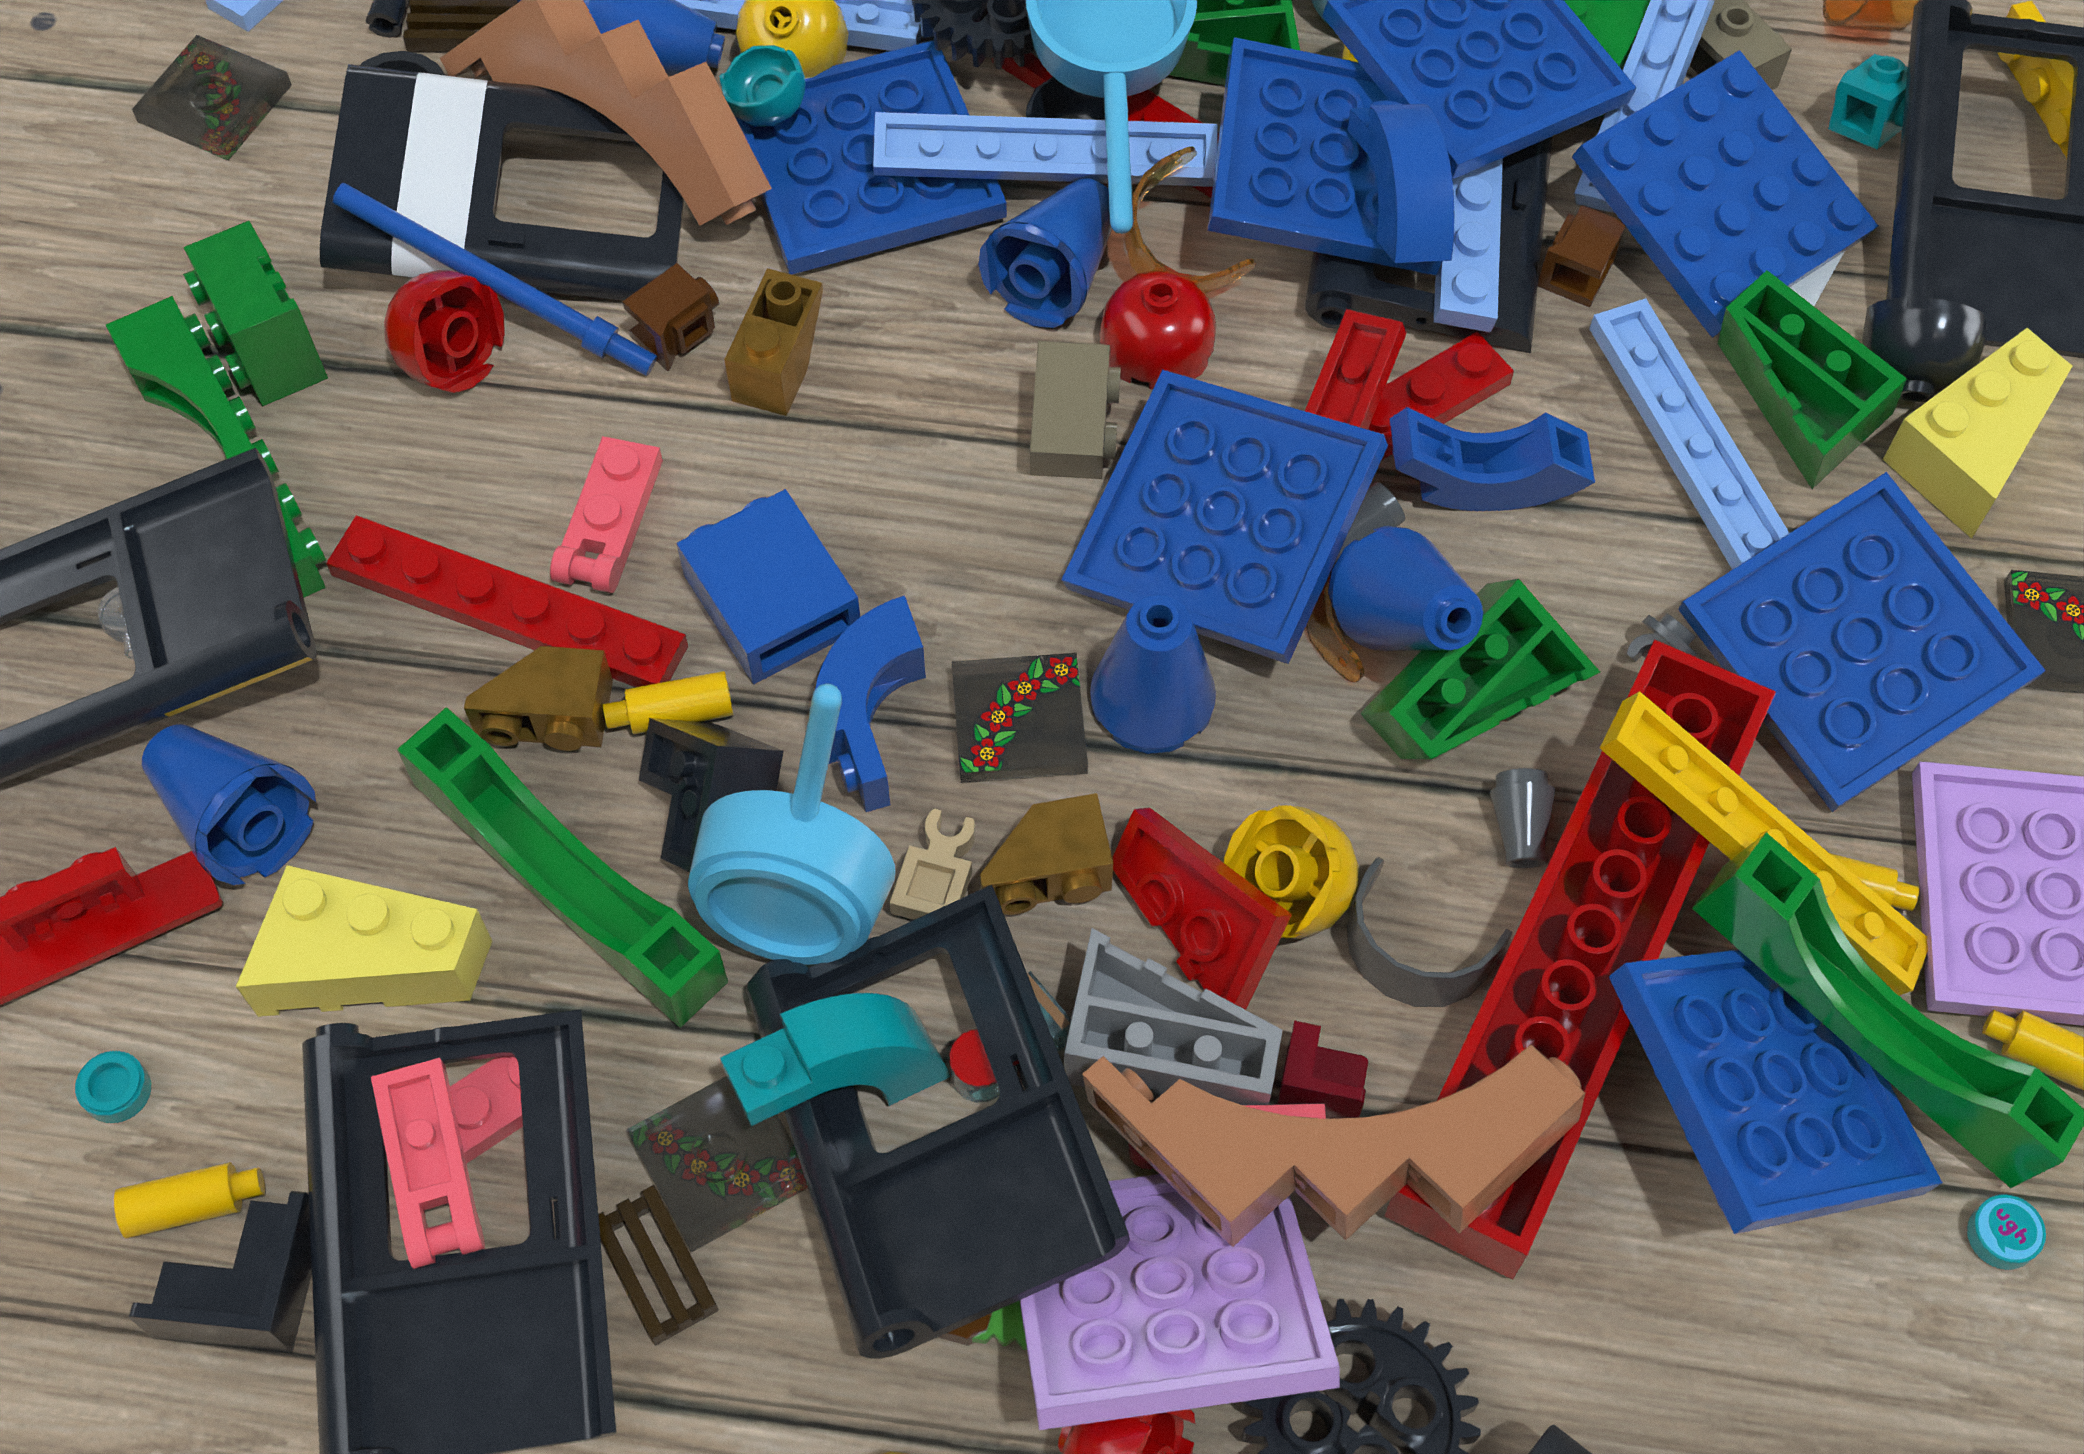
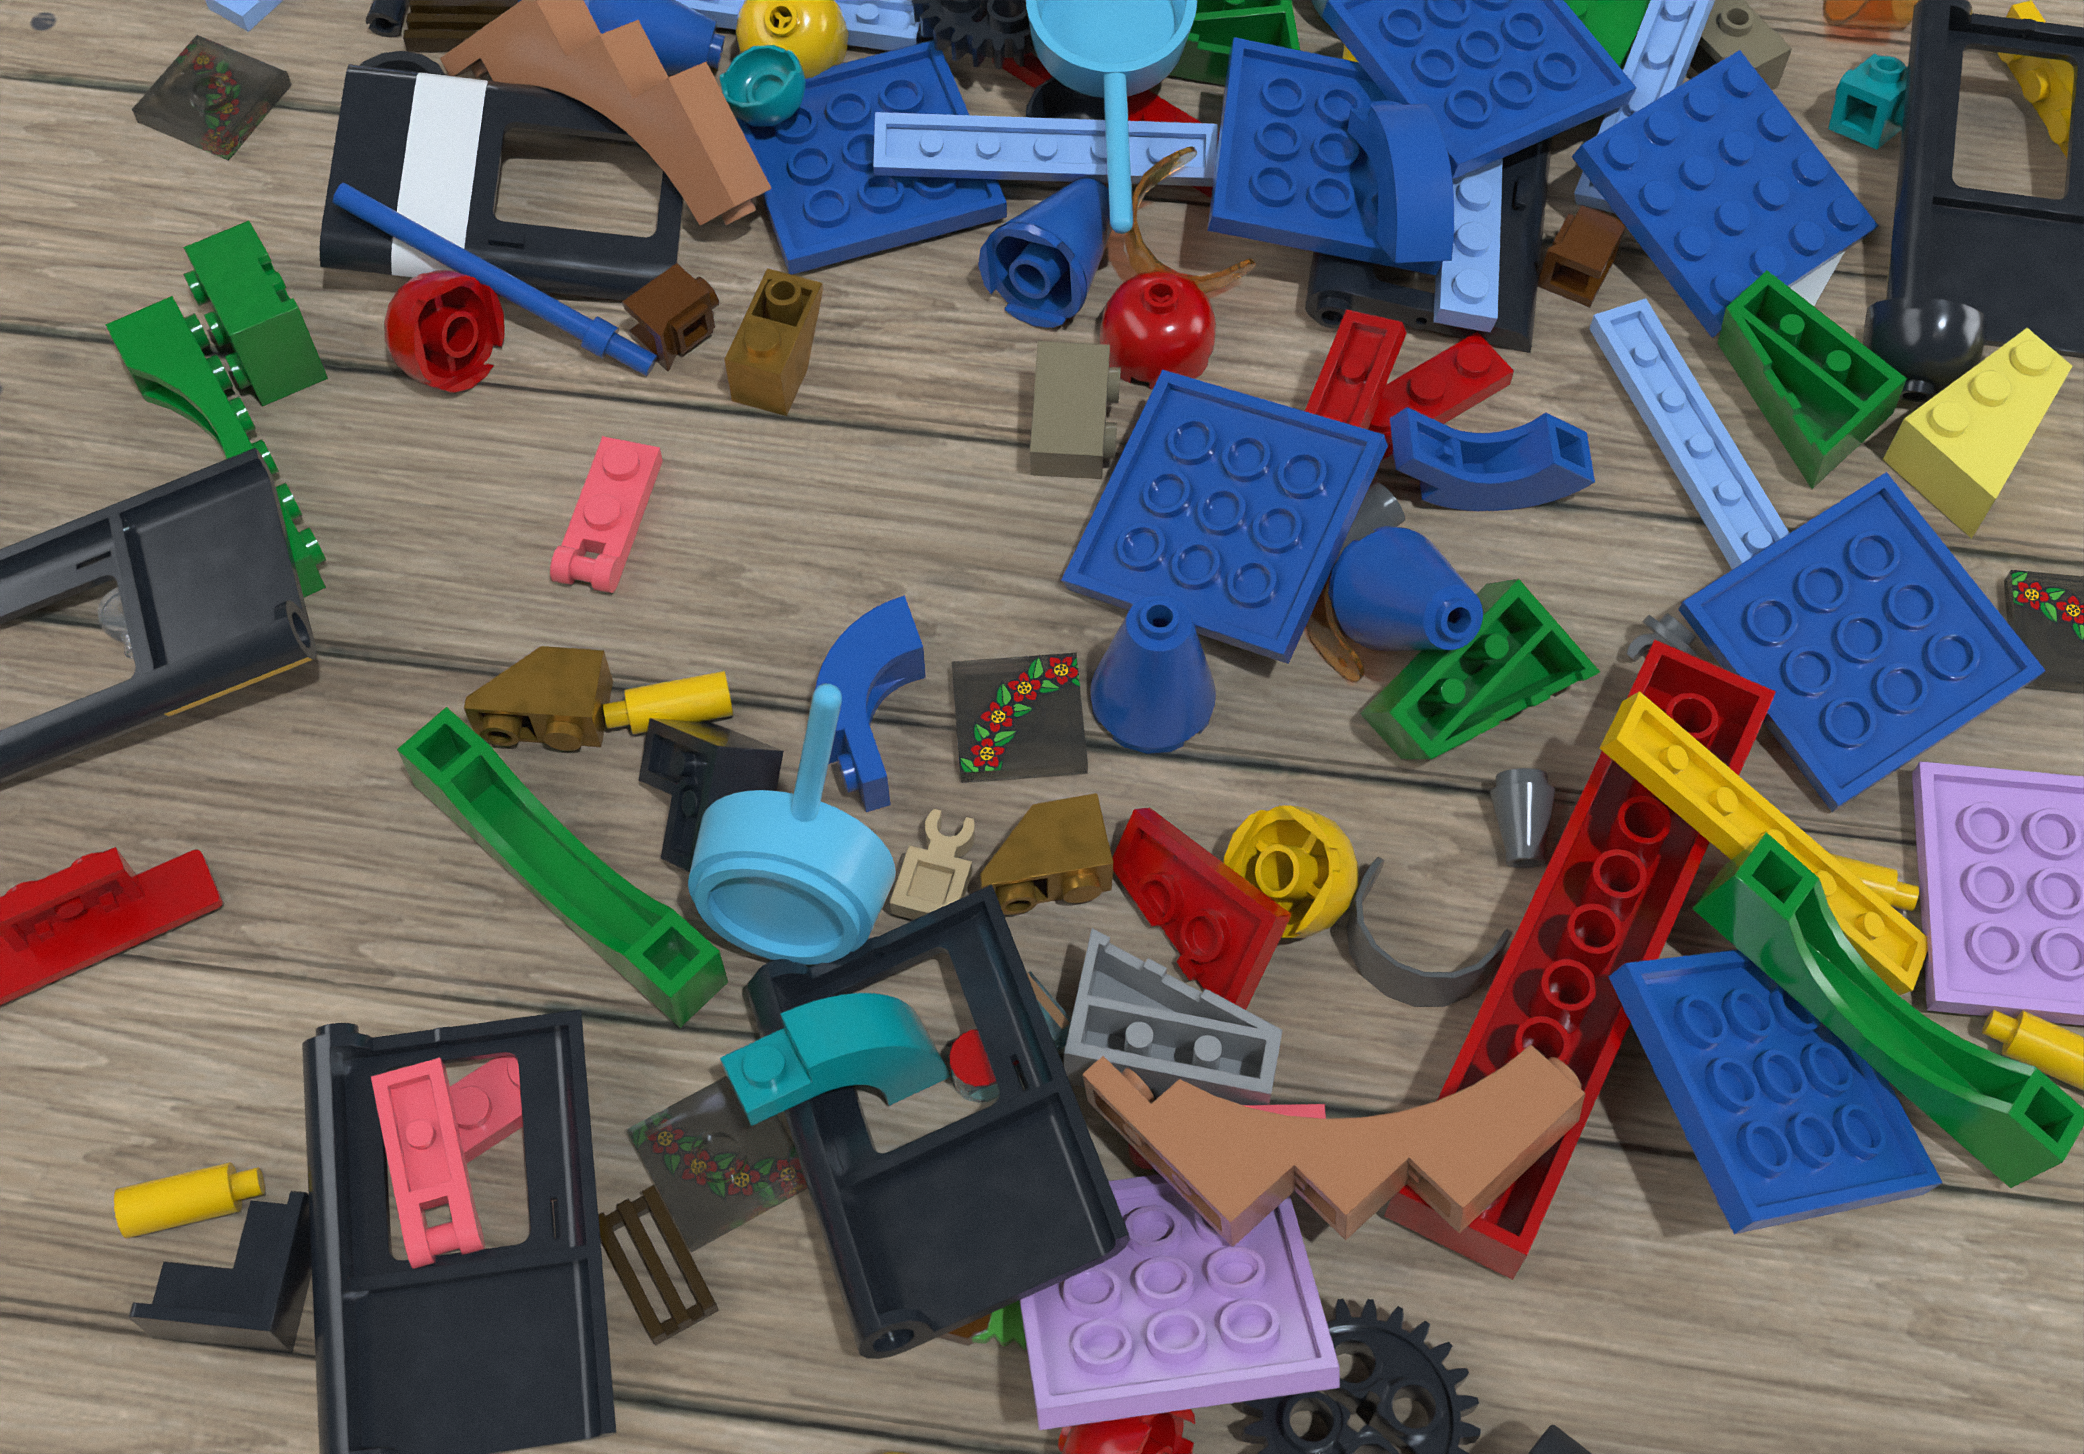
(113, 1087): teal tile -> none
(229, 802): blue cone -> none
(360, 944): light yellow wedge -> none
(503, 601): red plate -> none
(768, 585): blue brick -> none
(1322, 1075): dark red panel -> none
(2006, 1232): teal tile -> none

